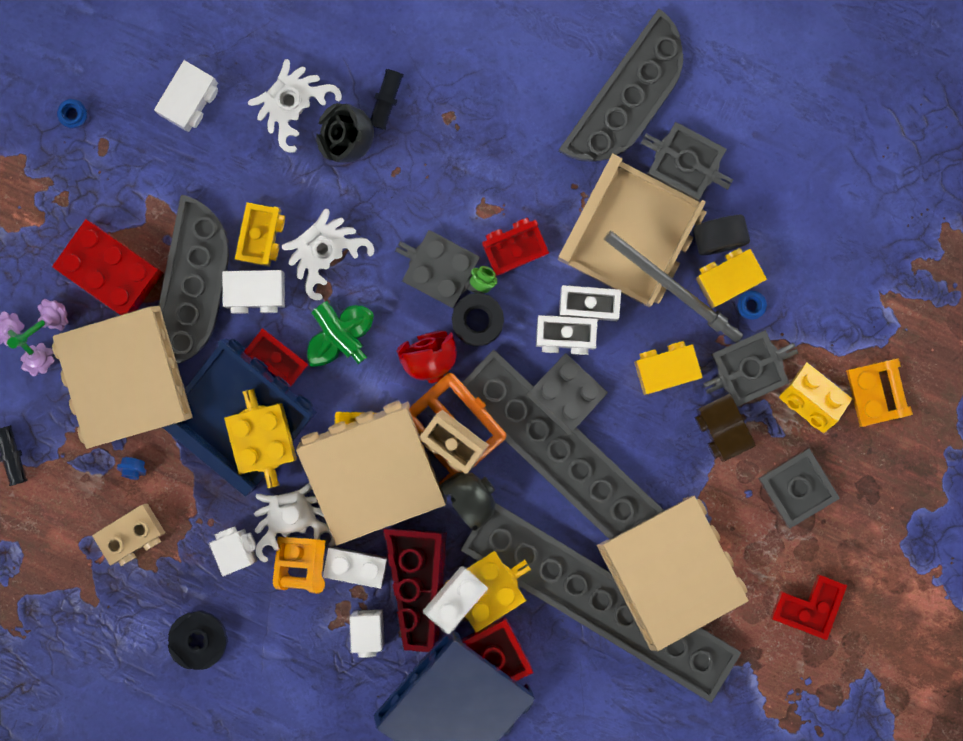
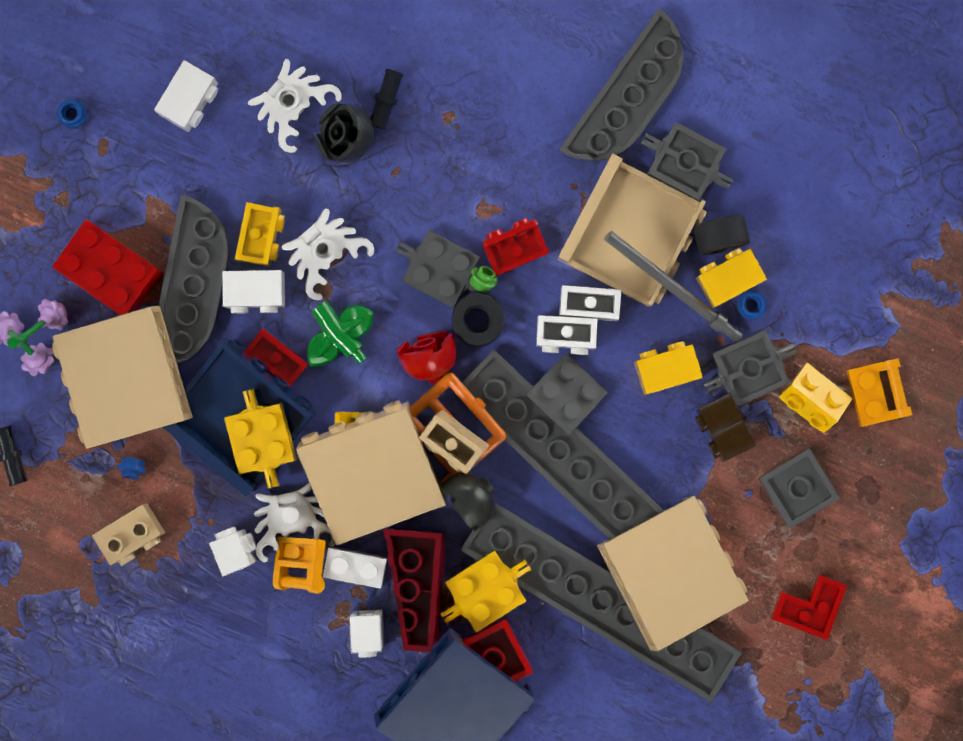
(180, 639): black plate -> none
(455, 599): white brick -> none

